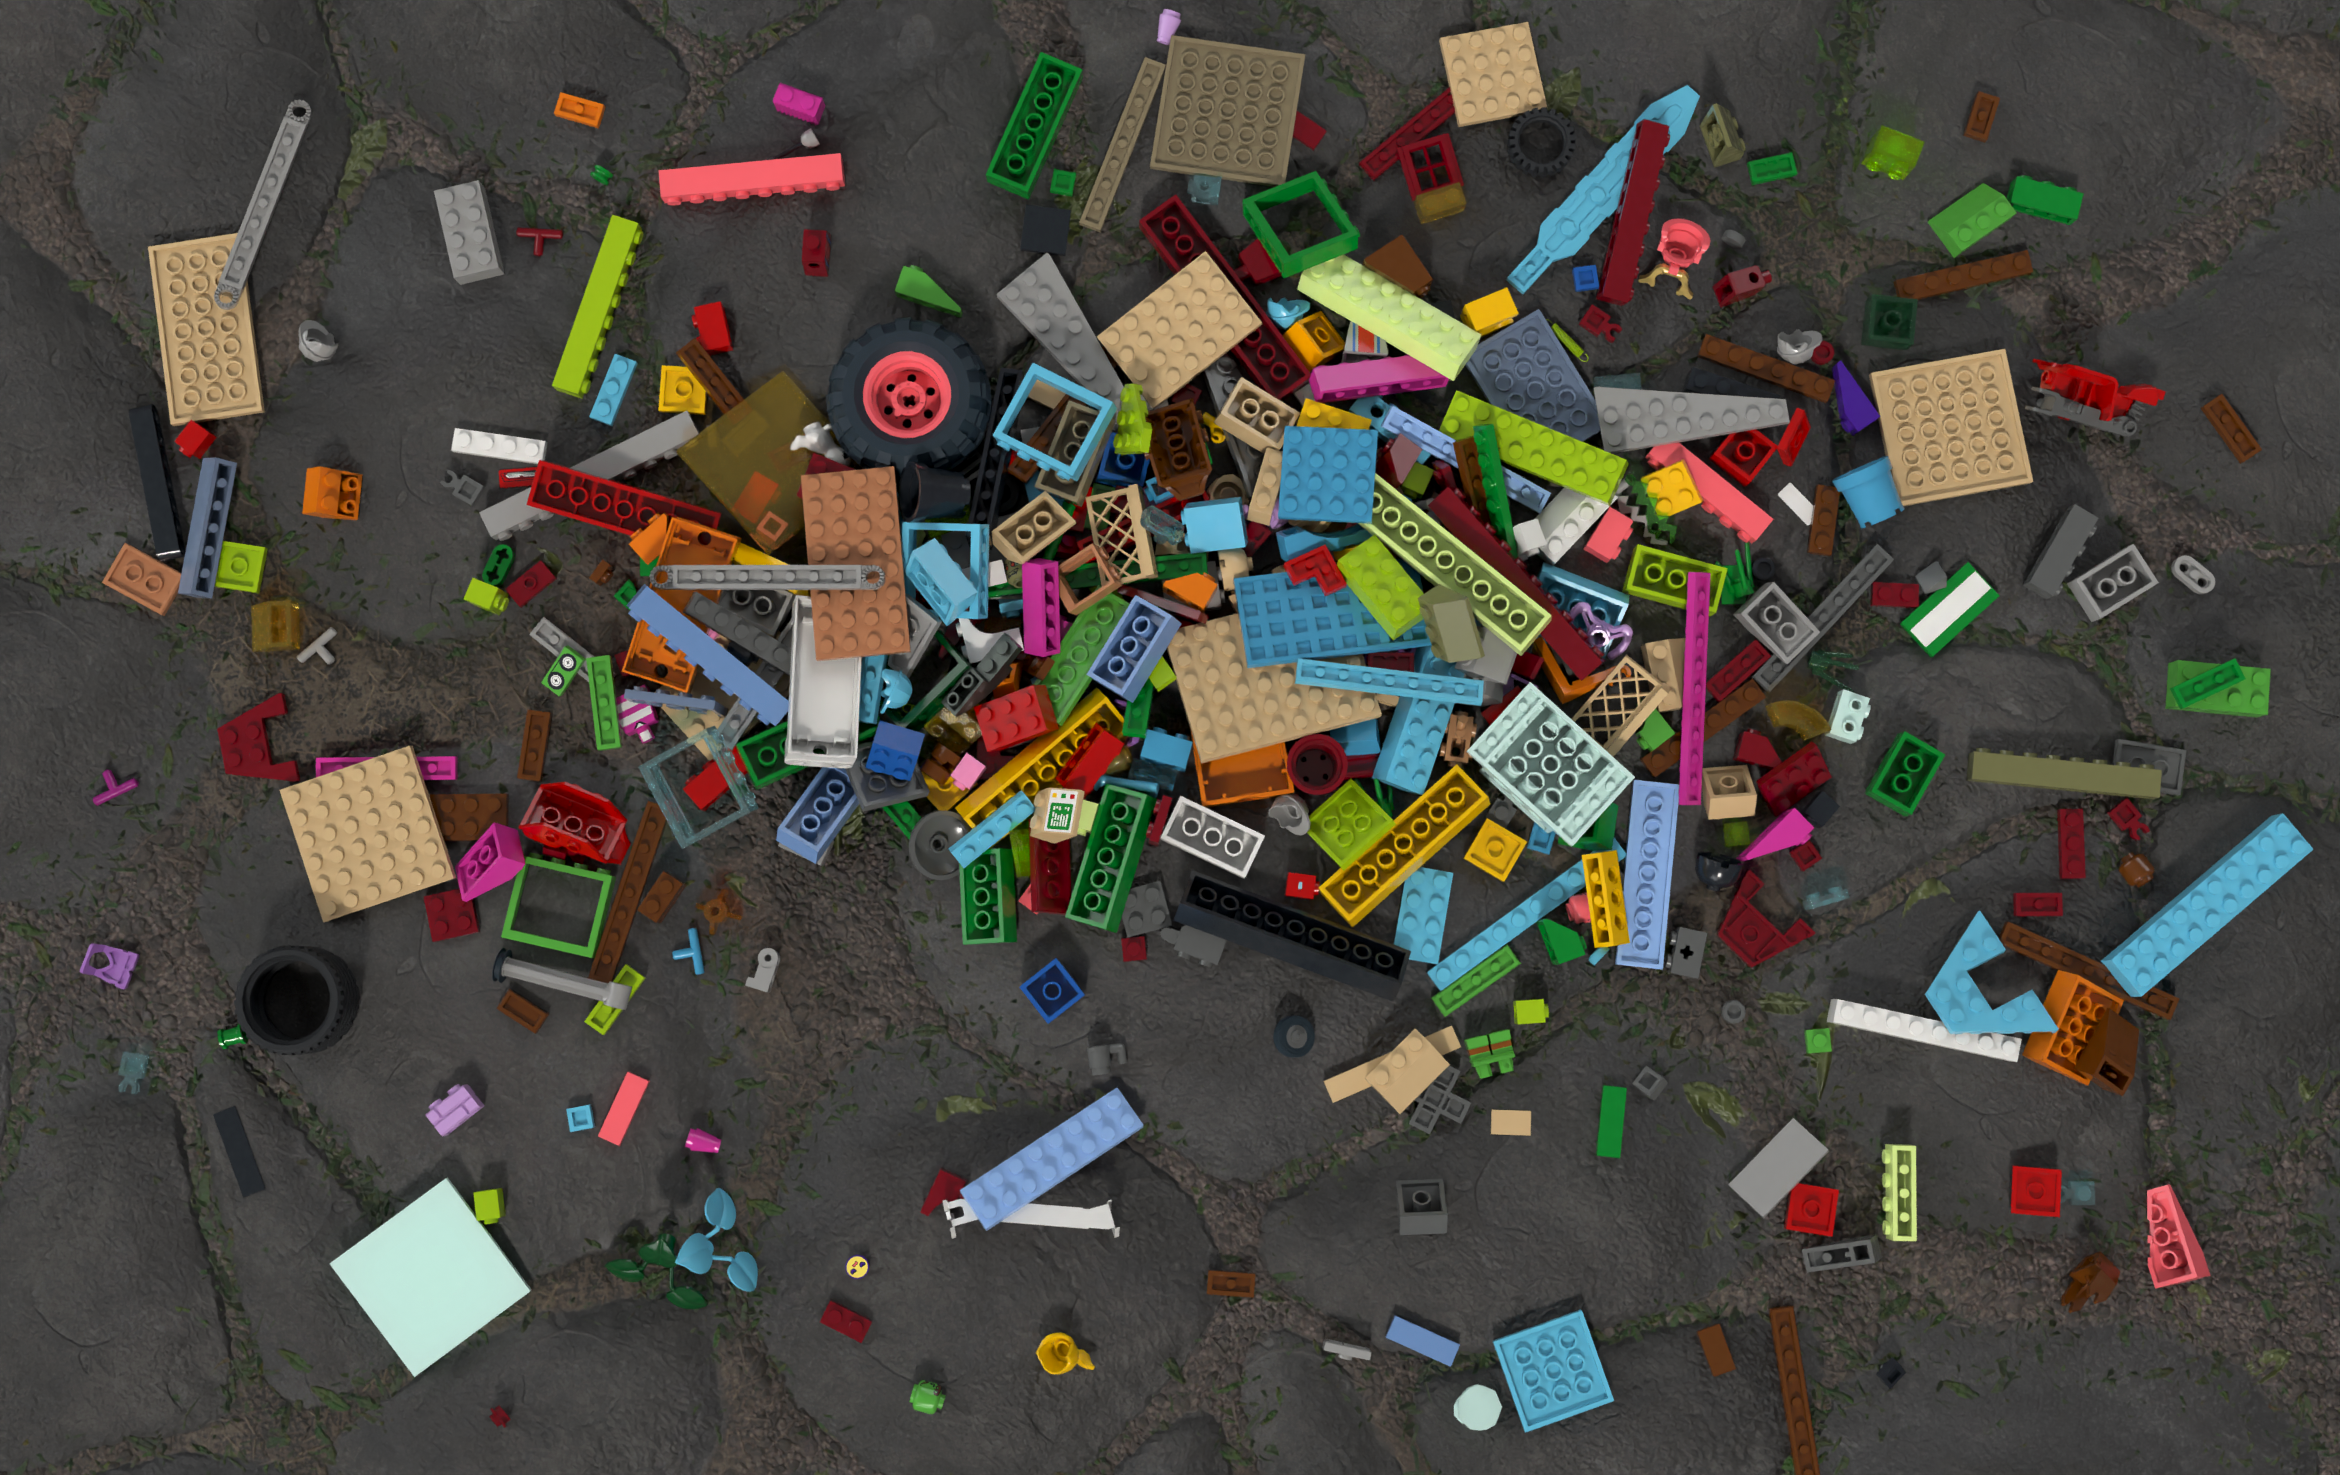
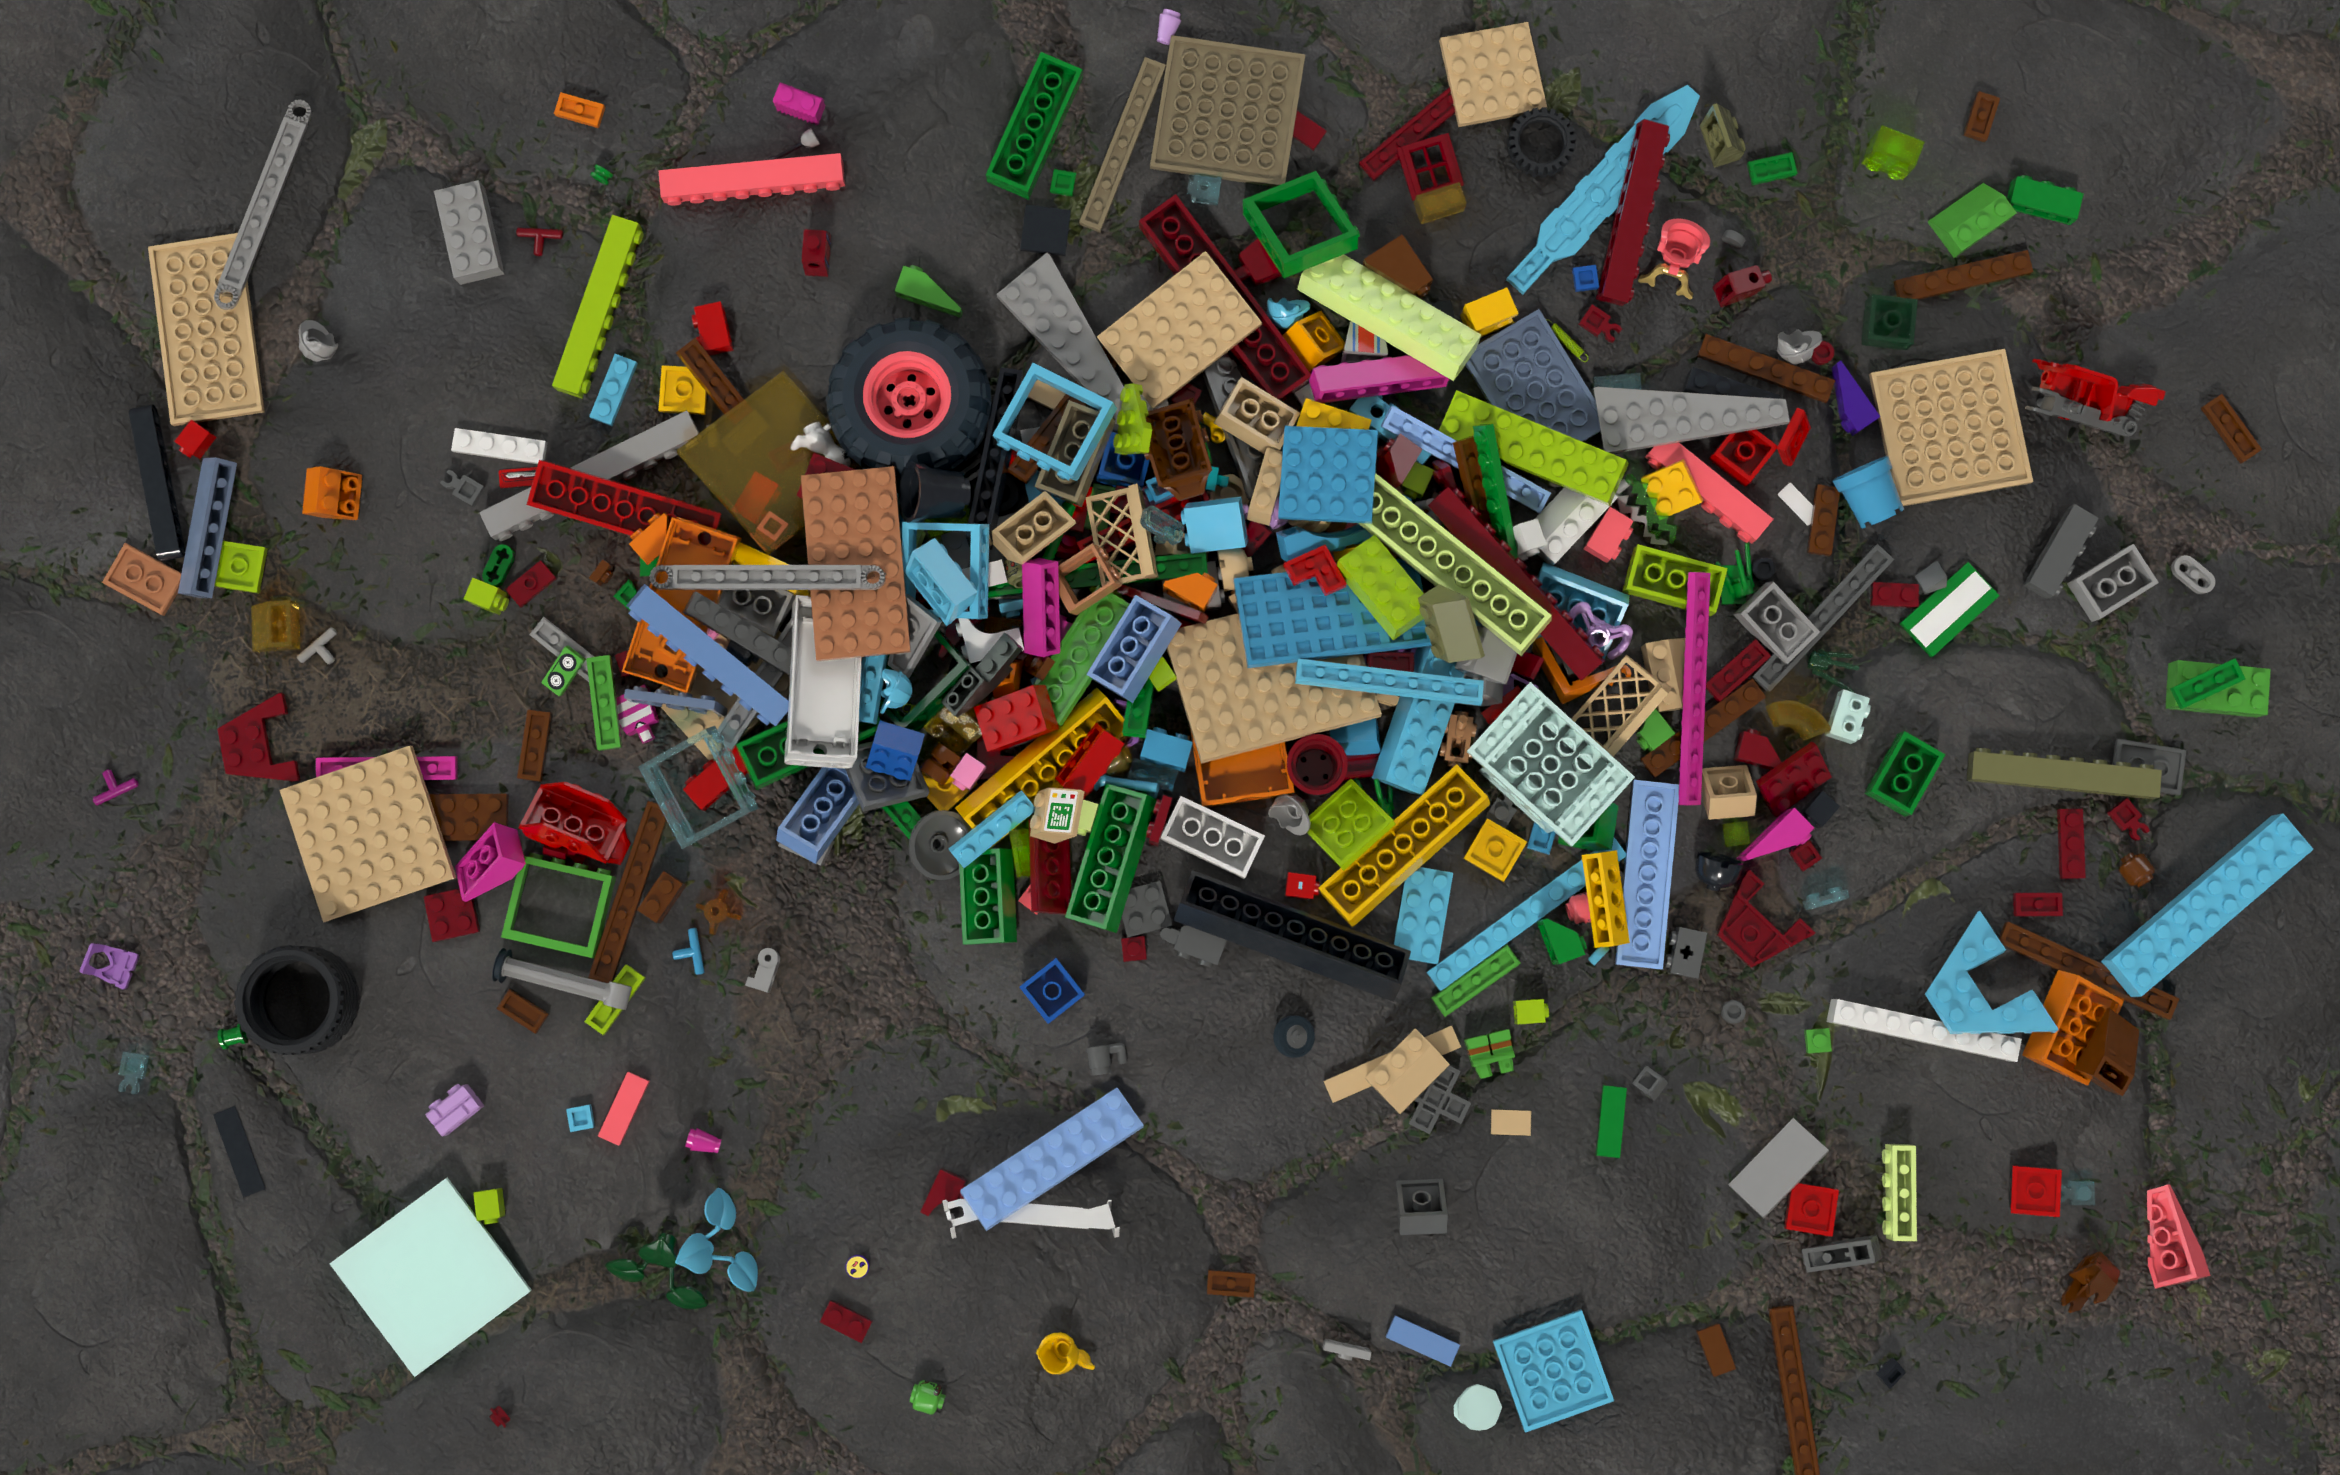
(1215, 480): none -> teal tile

